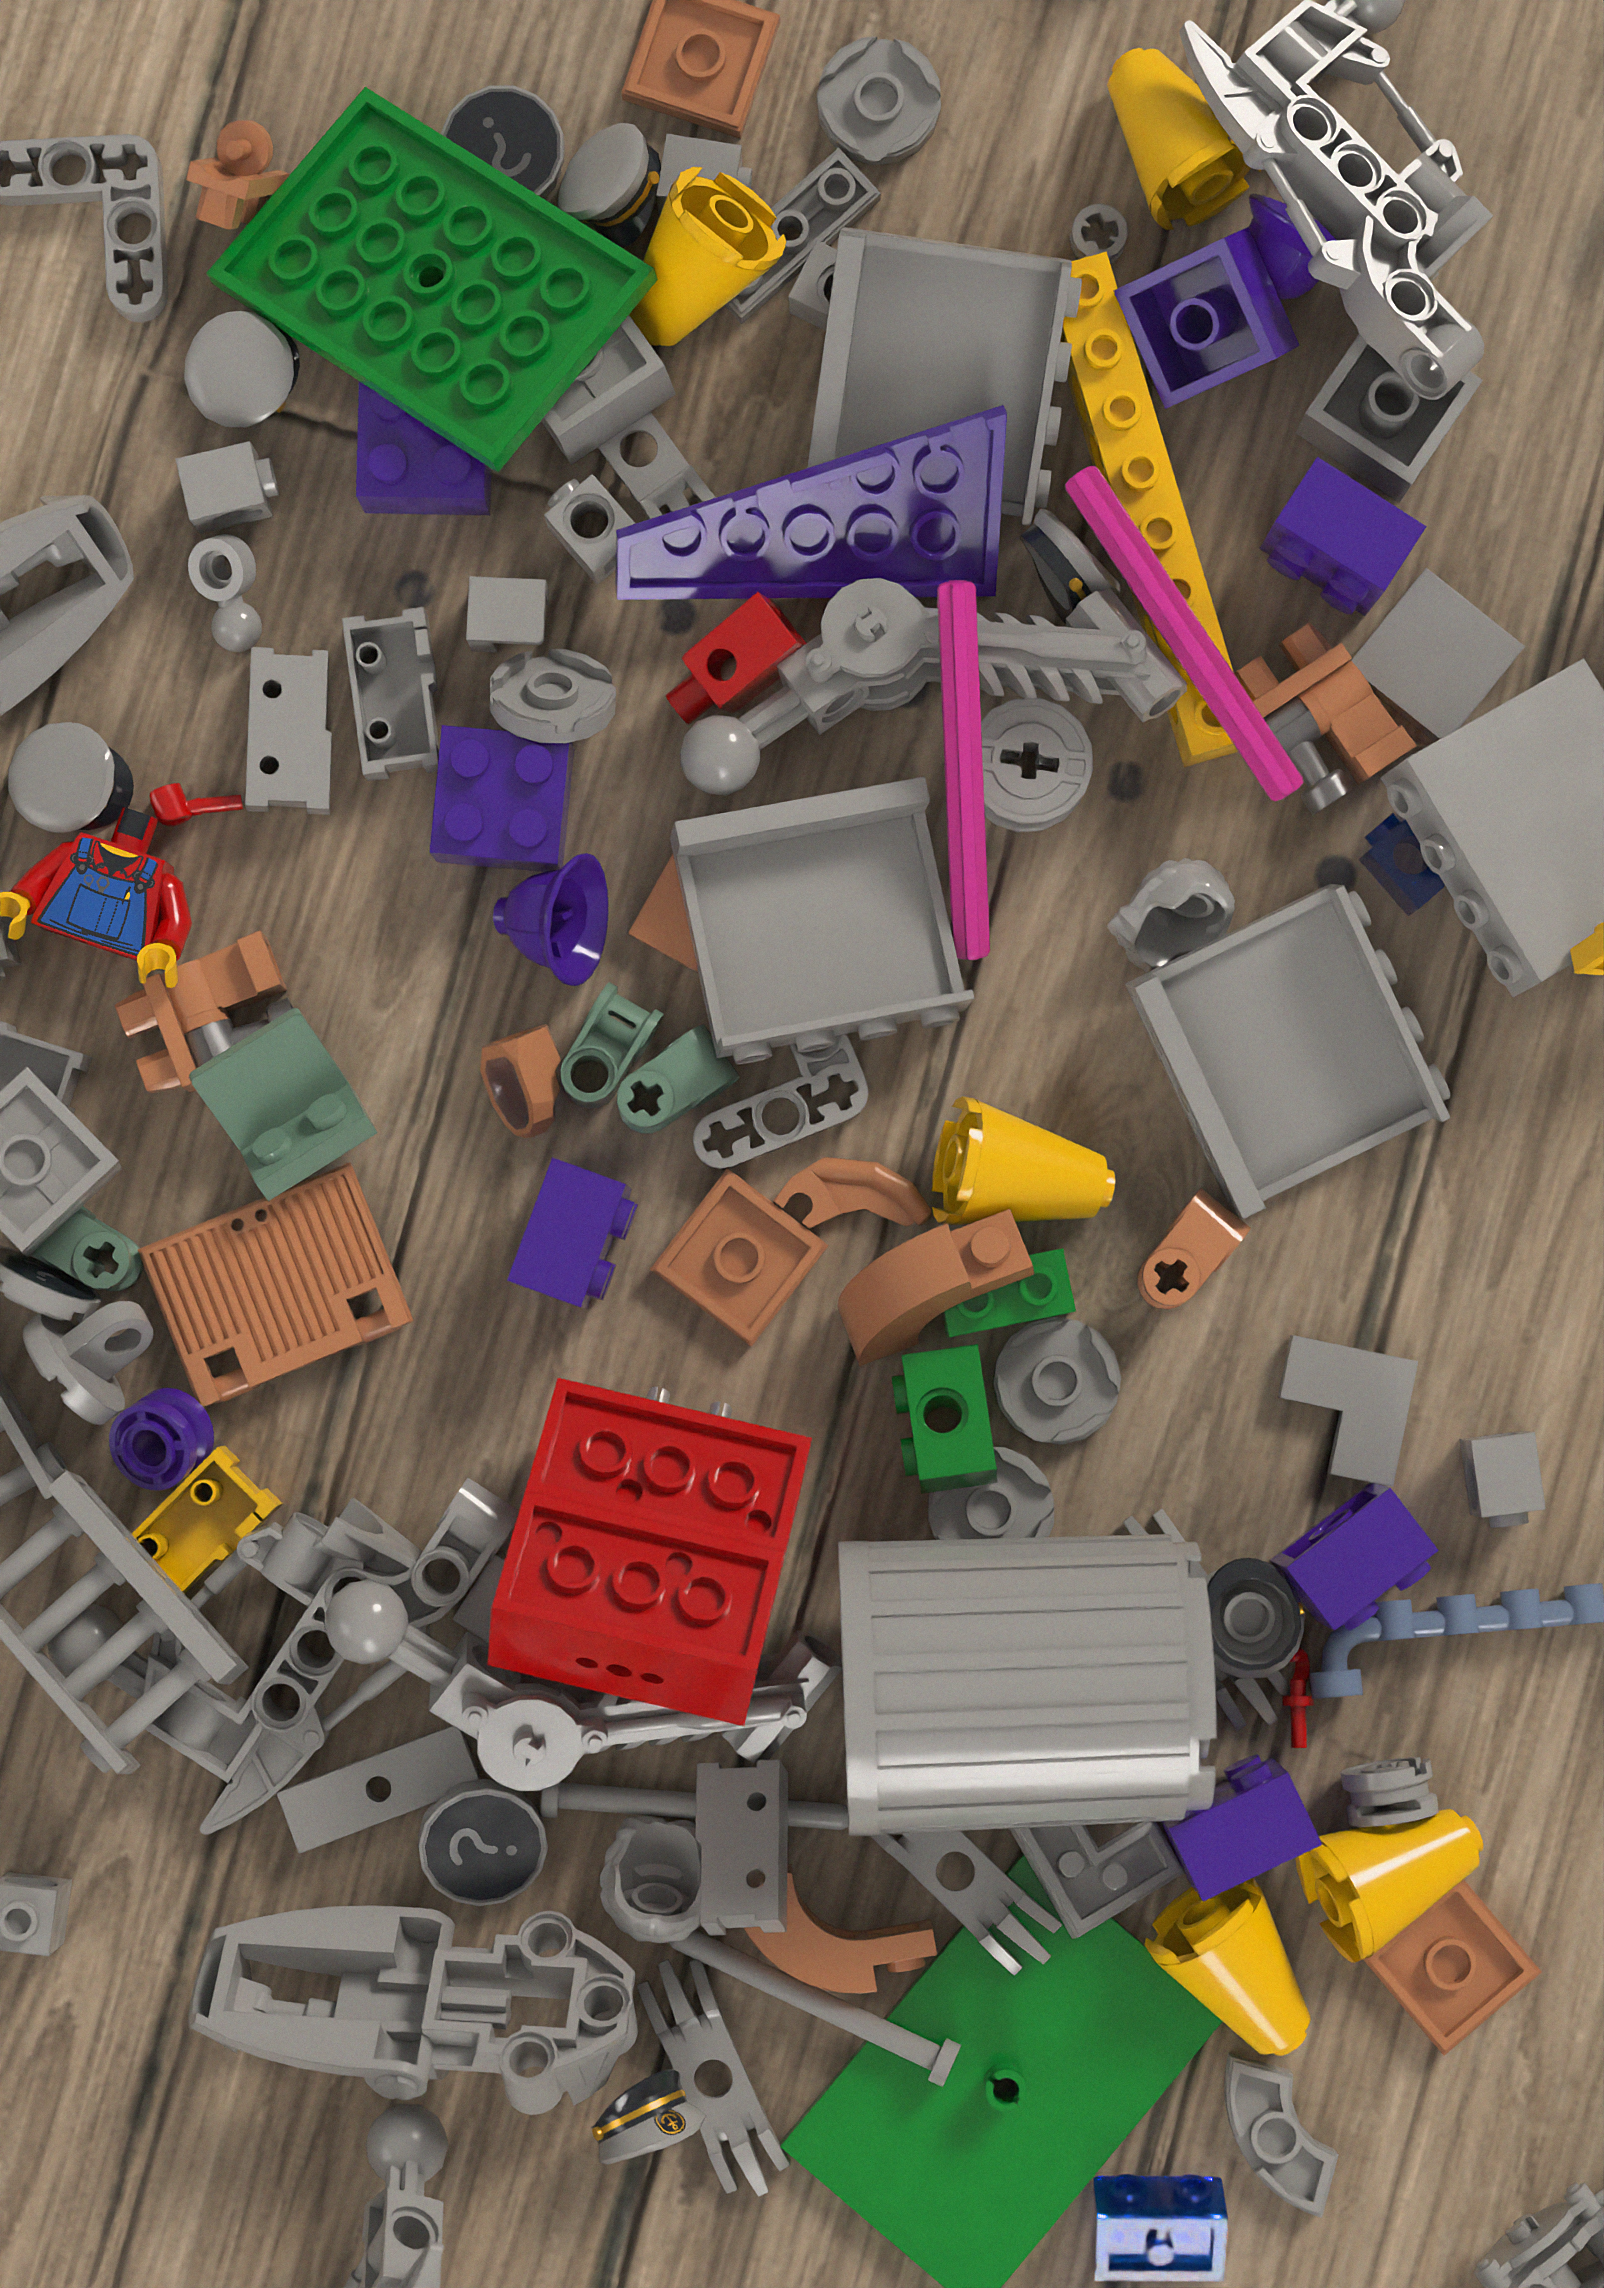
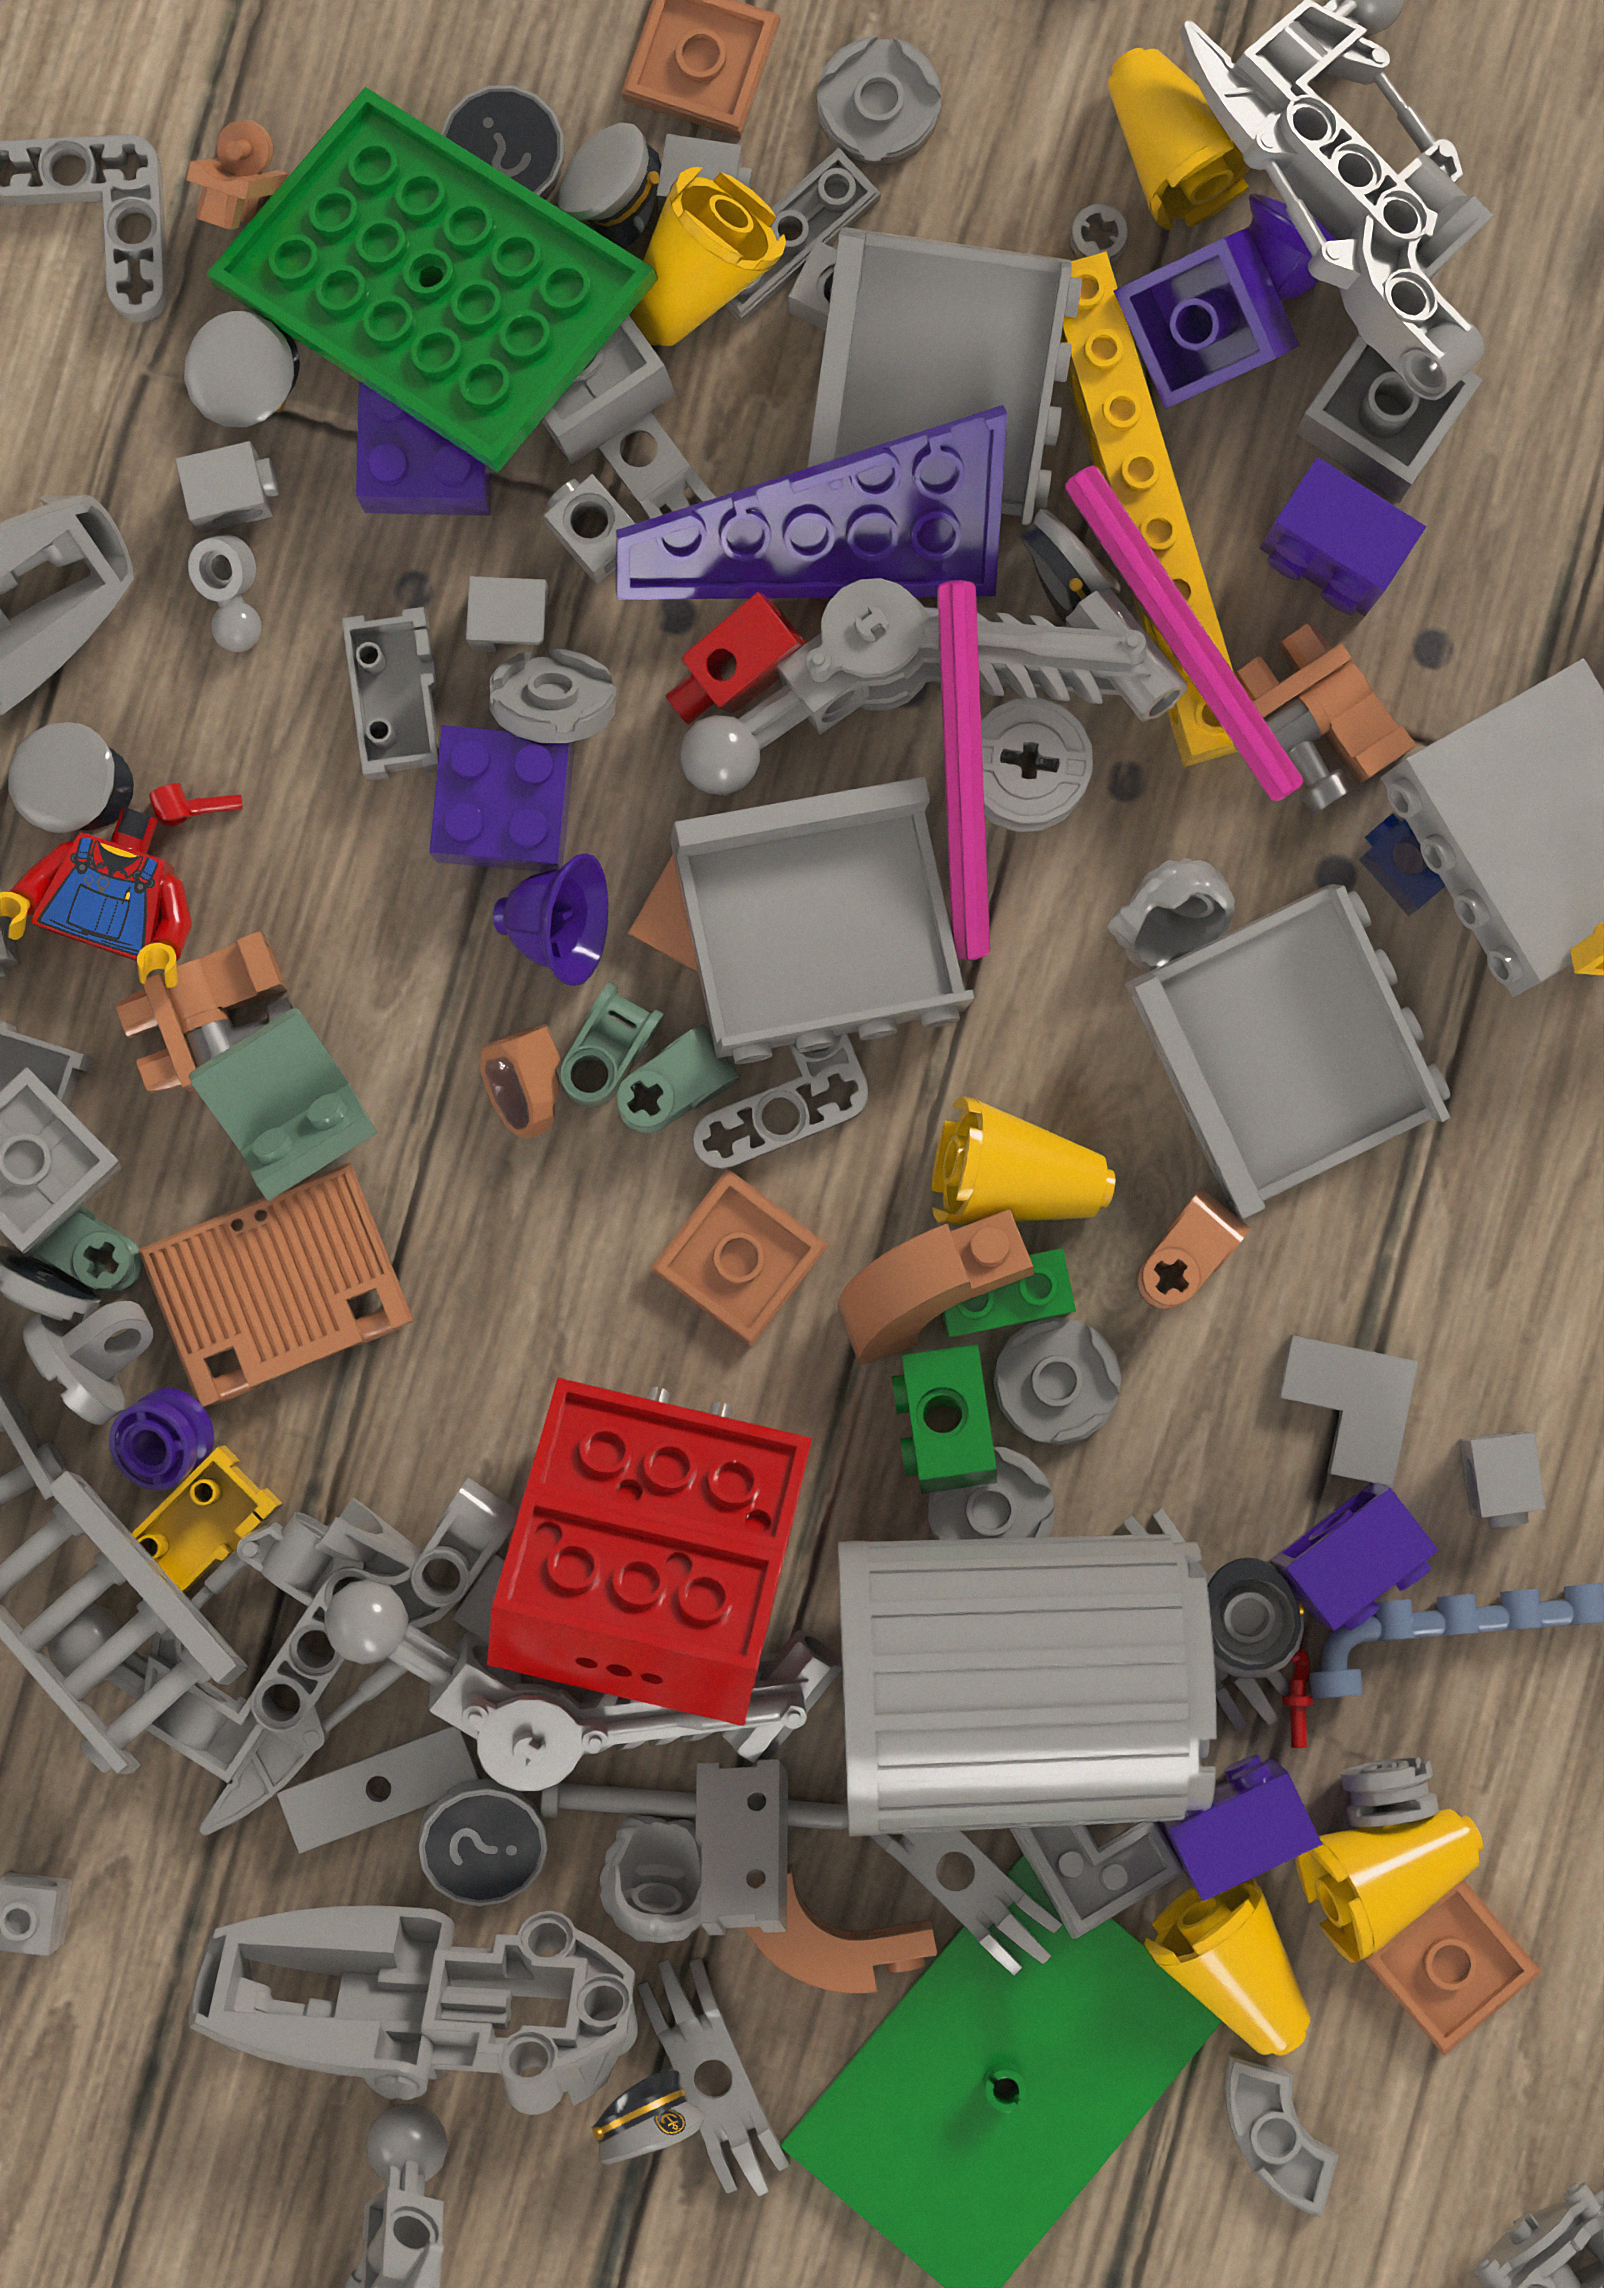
(289, 732): light grey piece -> none
(572, 1234): dark purple brick -> none
(822, 2004): light grey bar -> none
(854, 1185): nougat piece -> none
(1159, 2228): clear blue bracket -> none
(1435, 657): light grey tile -> none

